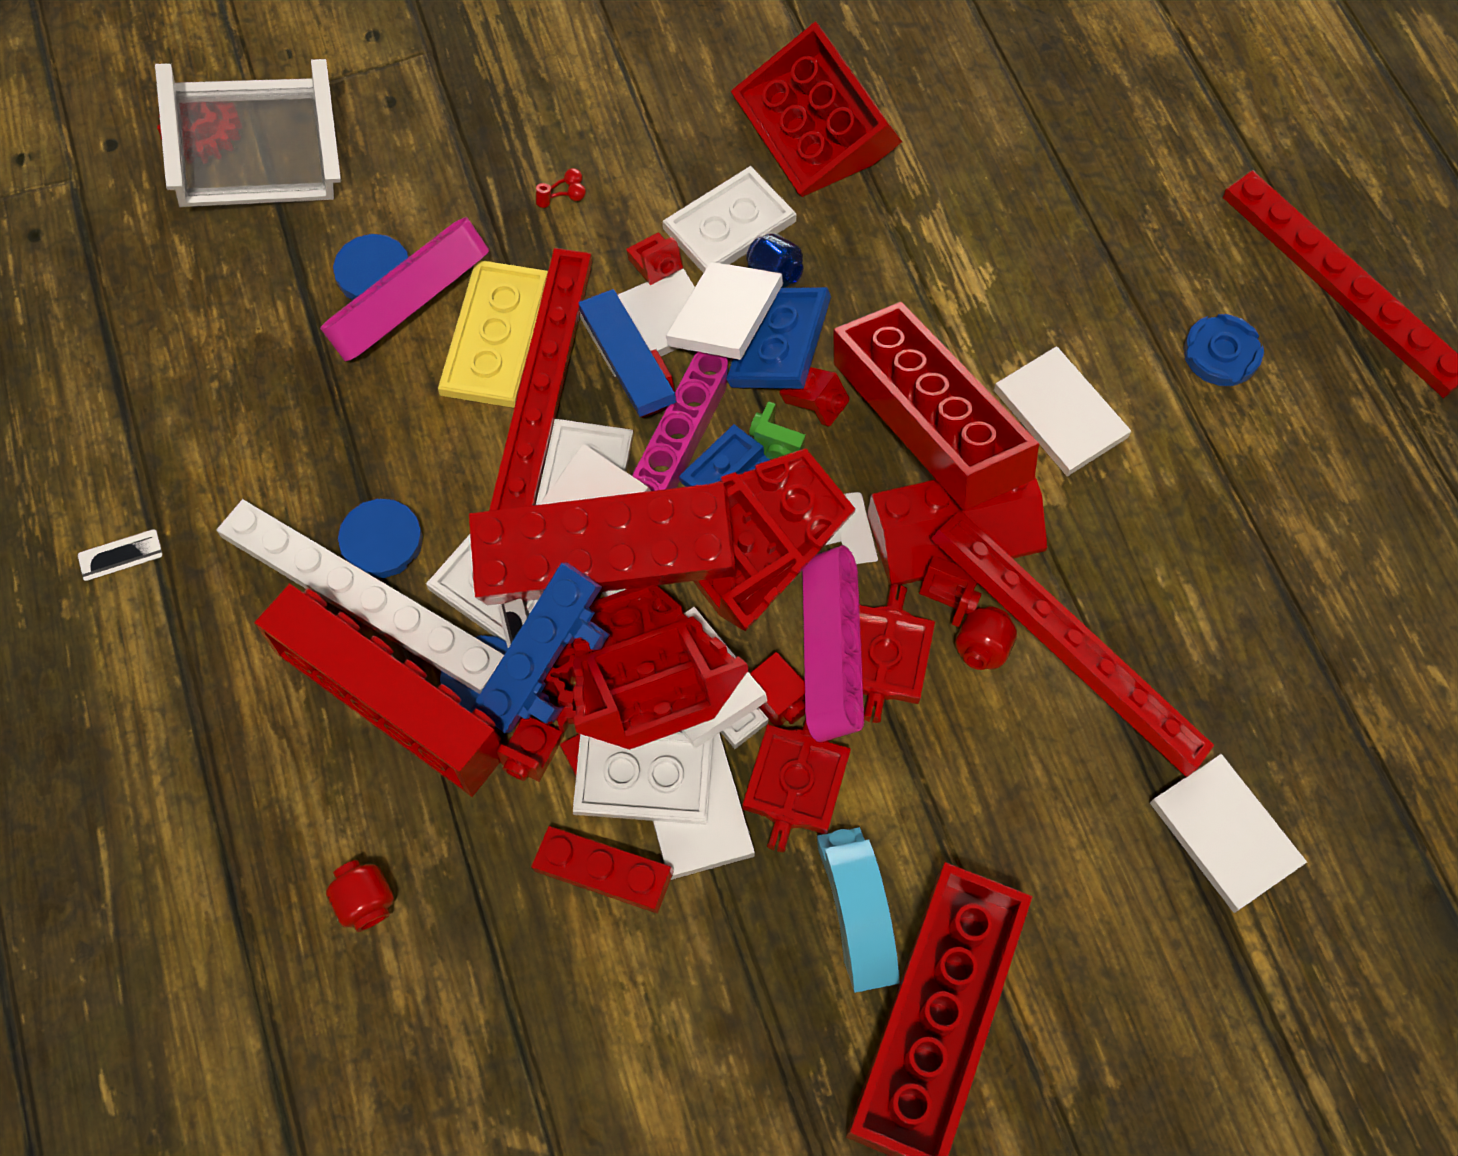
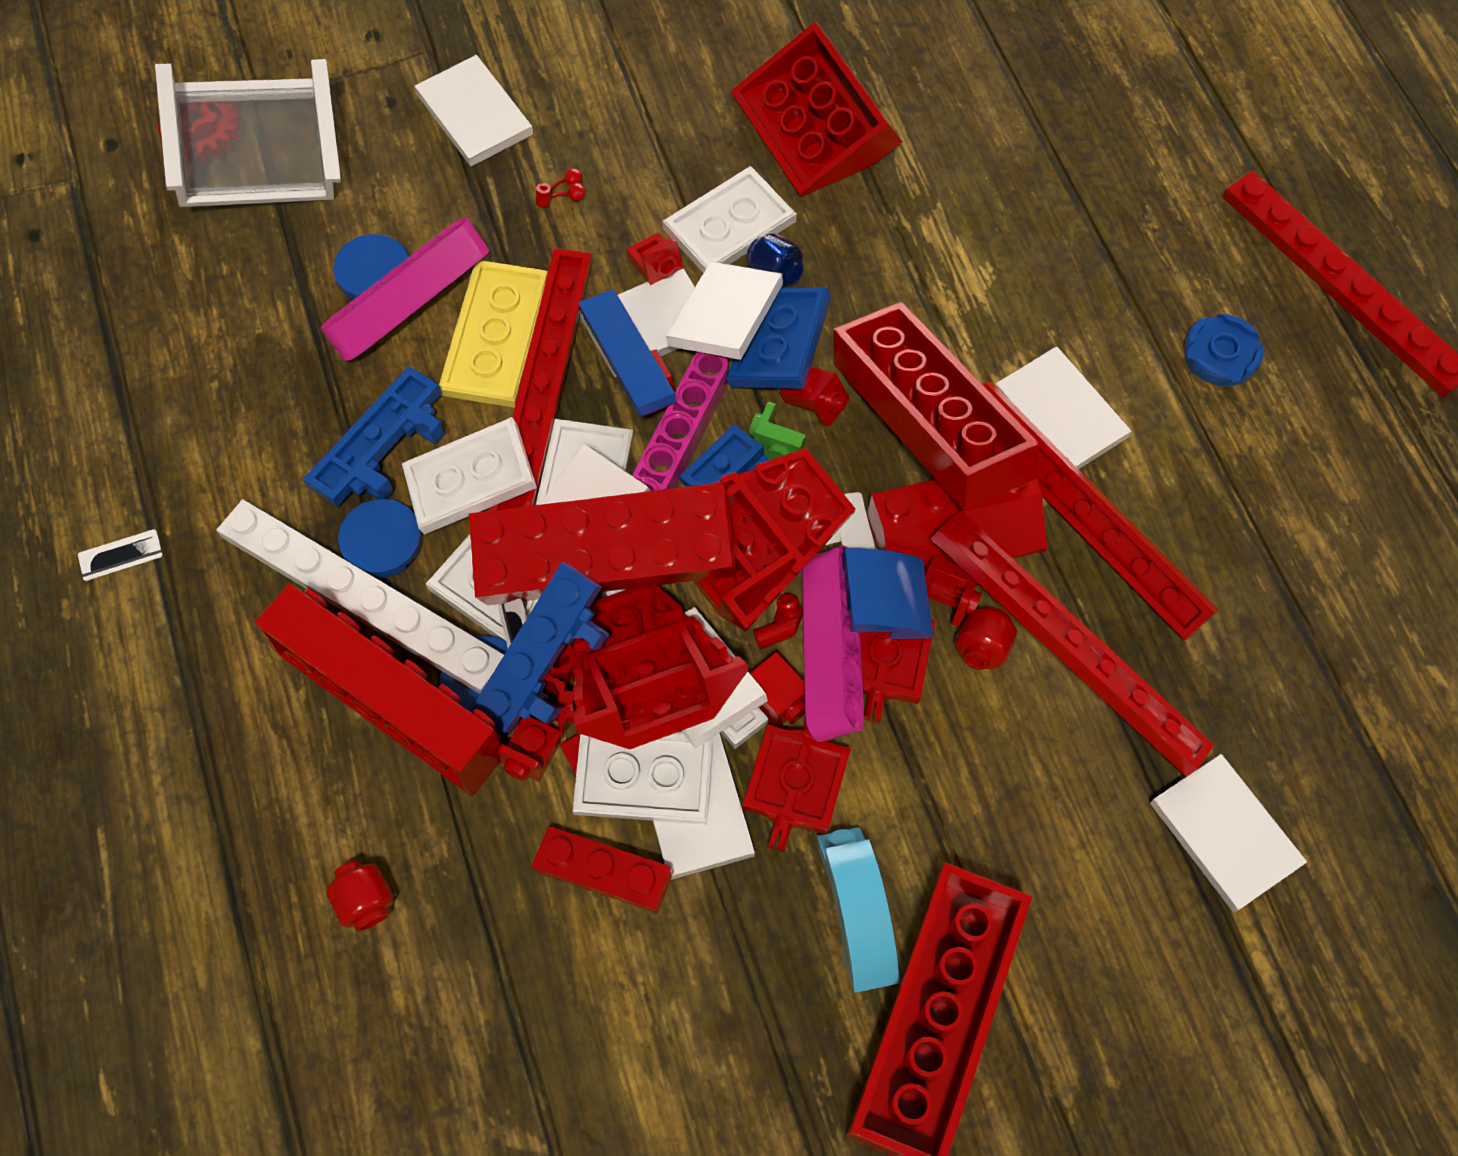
(354, 459): none -> blue hinge
(468, 475): none -> white tile
(474, 110): none -> white tile
(784, 624): none -> red arm
(887, 593): none -> blue slope
(1114, 534): none -> red plate

